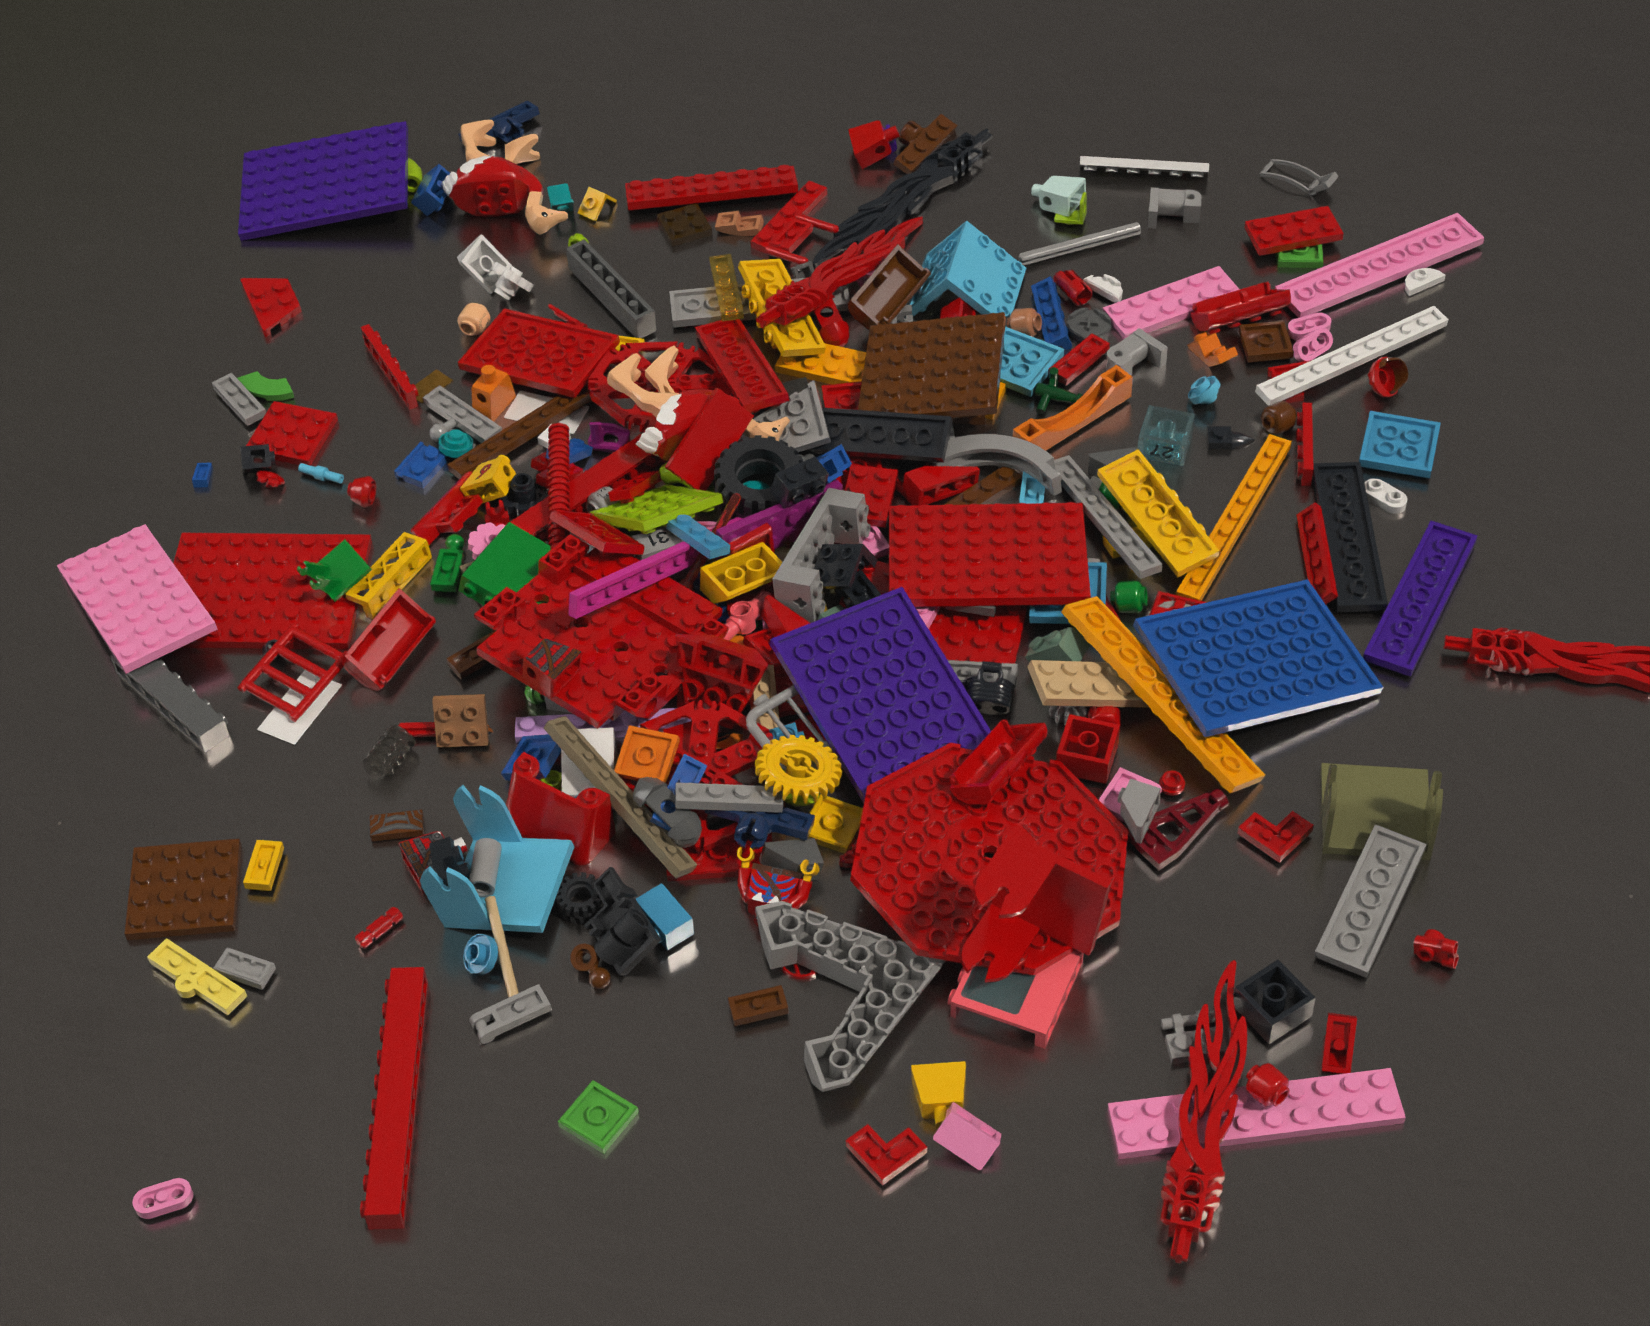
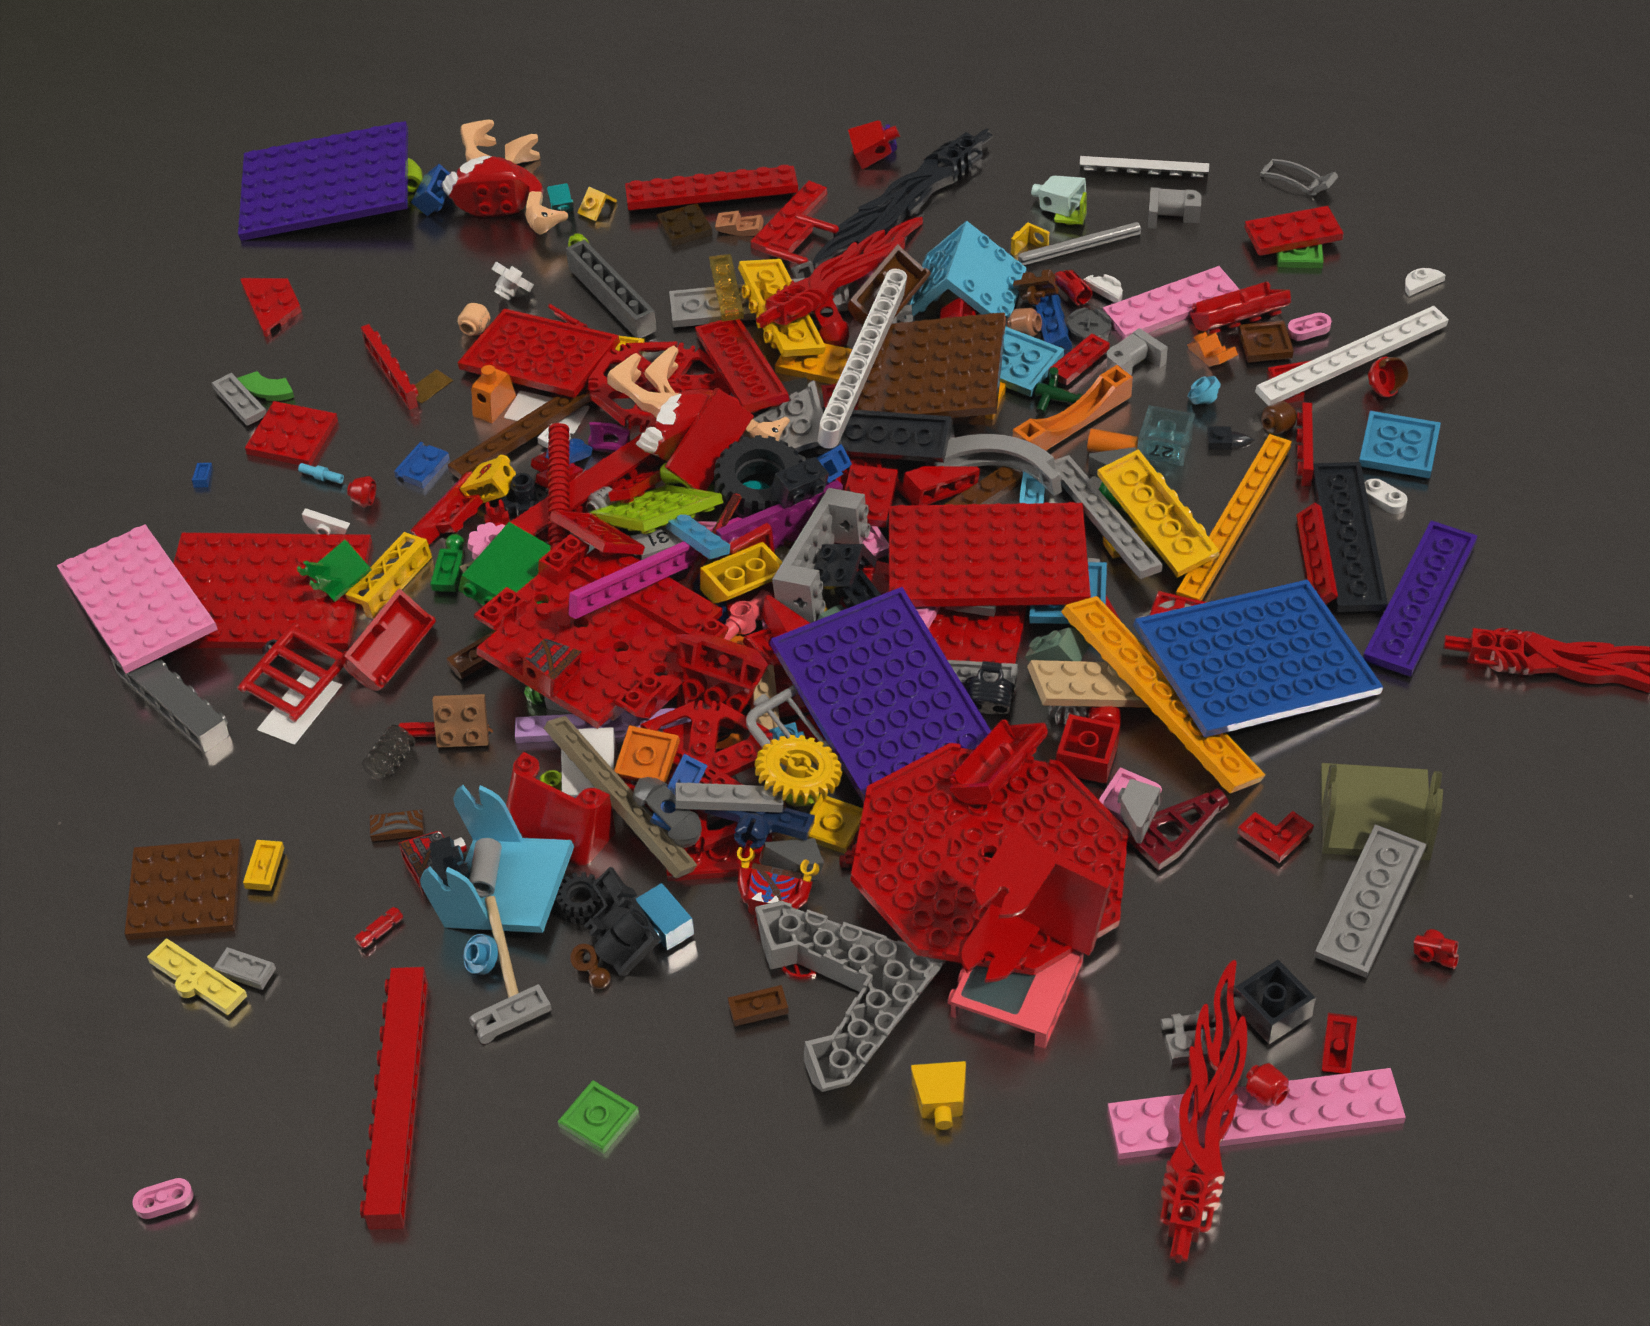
(249, 453): black brick -> none
(271, 478): red plant -> none
(324, 524): none -> white plate
(455, 443): teal plate -> none
(458, 414): light grey plate -> none
(479, 260): white slope -> none
(508, 123): dark blue plate -> none
(538, 746): blue plate -> none
(861, 359): none -> white beam
(883, 1158): red plate -> none
(922, 142): reddish brown plate -> none
(967, 1136): bright pink panel -> none
(1027, 235): none -> yellow bracket
(1034, 288): none -> reddish brown hips
(1106, 441): none -> orange pin
(1129, 597): green head -> none
(1172, 783): red plate -> none
(1310, 345): bright pink plate -> none
(1381, 264): bright pink plate -> none

